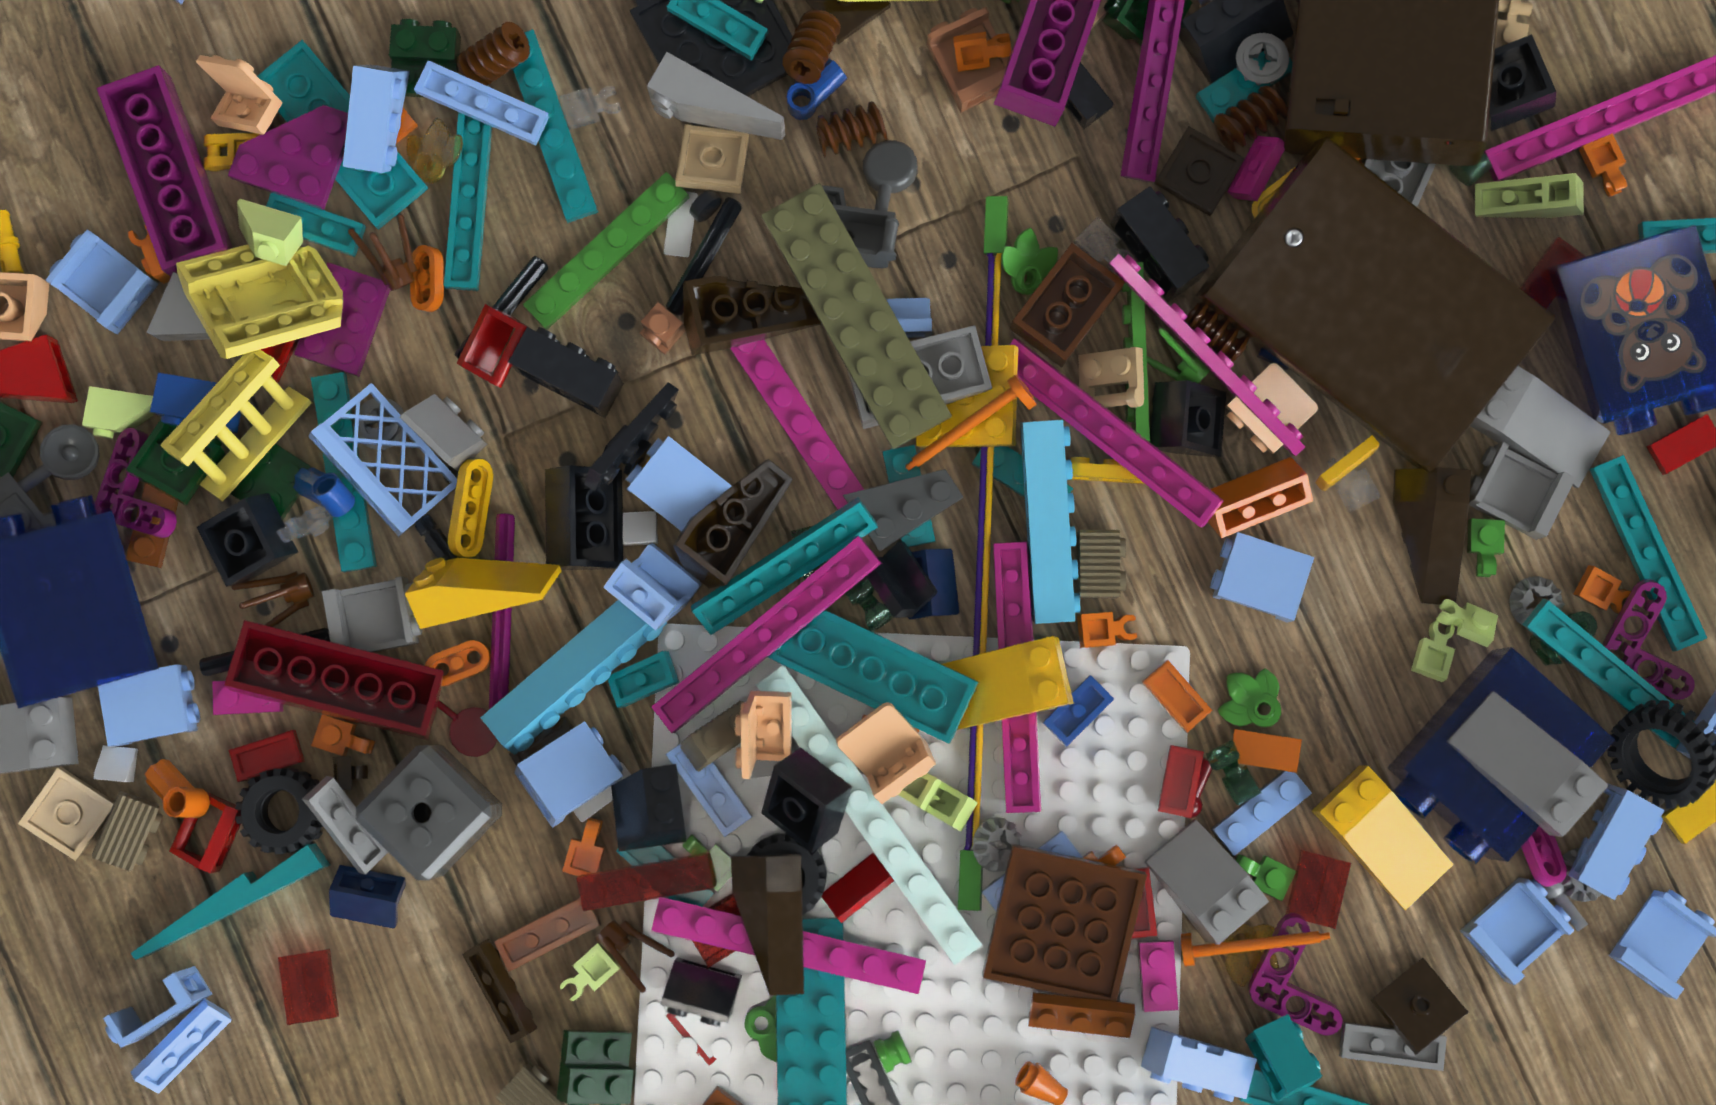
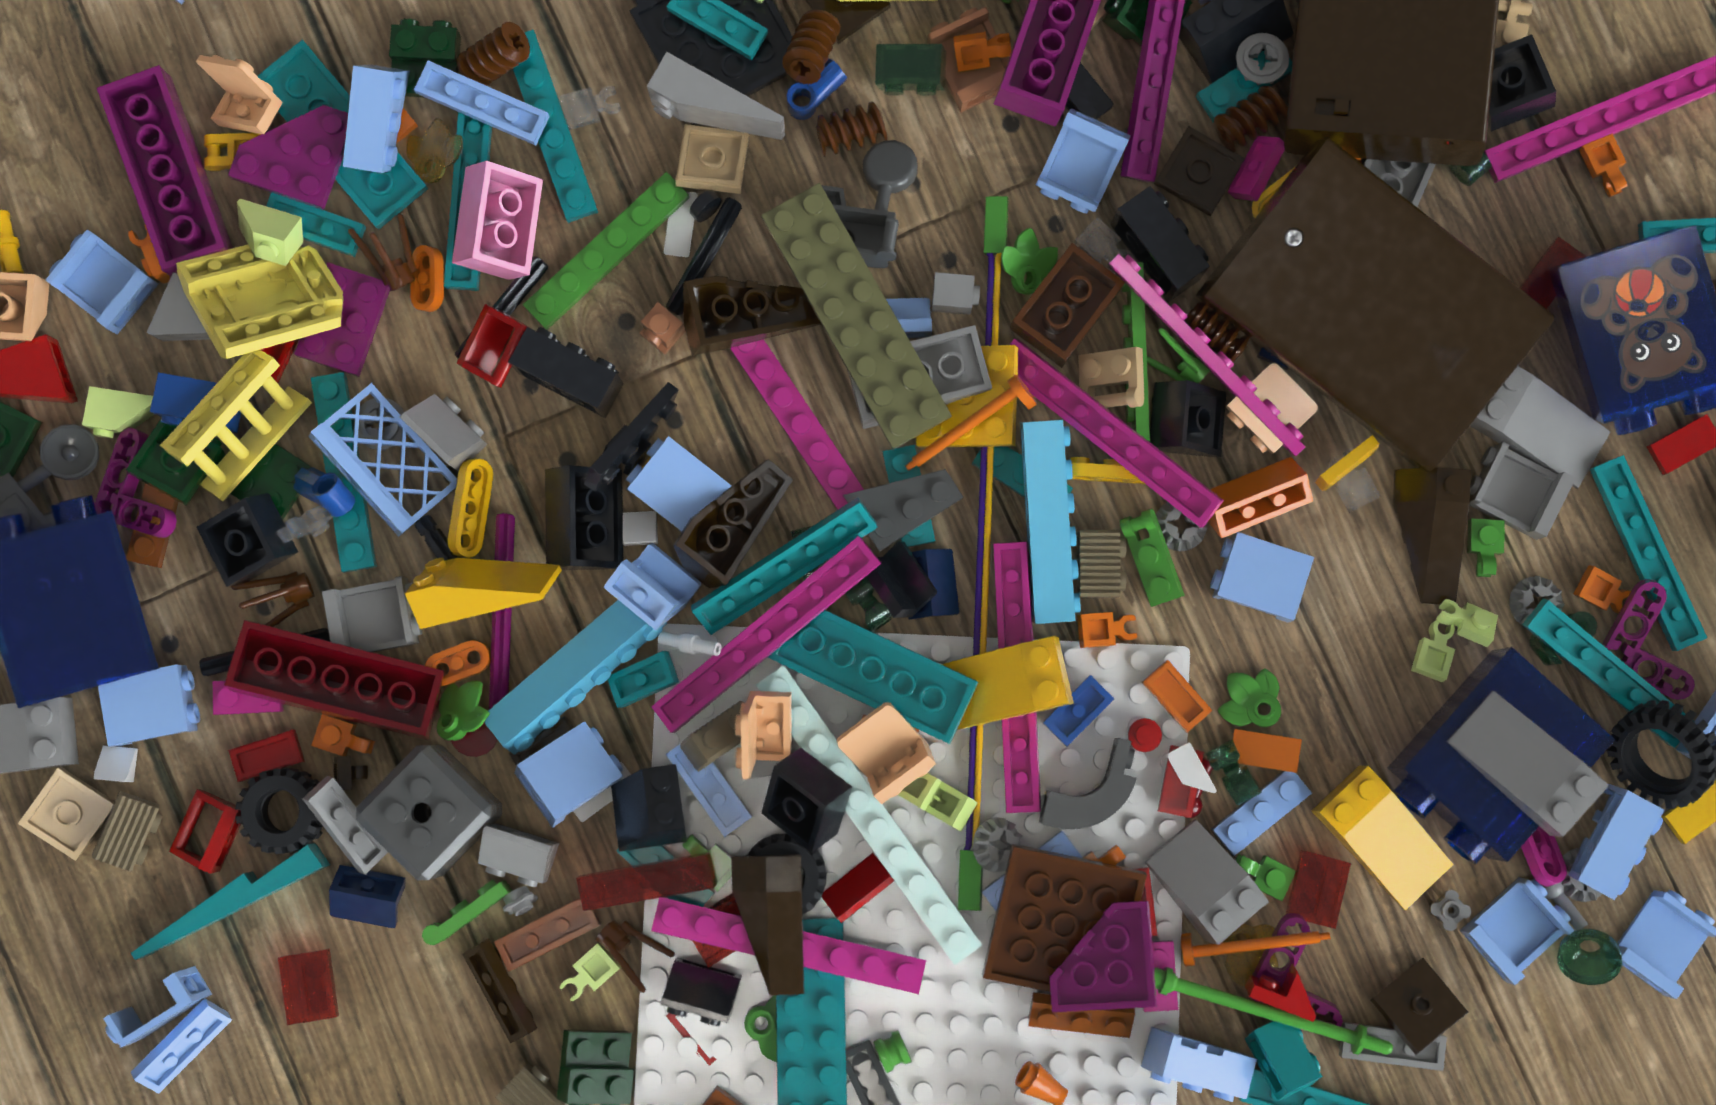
(177, 793): orange piece -> none
(460, 710): none -> bright green plate
(465, 912): none -> bright green plate
(497, 220): none -> bright pink brick
(516, 853): none -> light grey slope
(519, 901): none -> light grey plate
(585, 855): orange plate -> none
(689, 643): none -> white bar
(910, 68): none -> clear green brick
(954, 293): none -> light grey brick
(1082, 161): none -> light blue panel
(1098, 805): none -> dark grey arch
(1110, 964): none -> magenta plate
(1144, 735): none -> red plate
(1152, 558): none -> bright green plate
(1167, 982): none -> bright green bar
(1189, 538): none -> light grey gear
(1190, 769): none -> white sticker
(1289, 997): none -> red slope
(1441, 906): none -> light grey plate
(1531, 197): yellowish green slope -> none
(1586, 966): none -> clear green piece

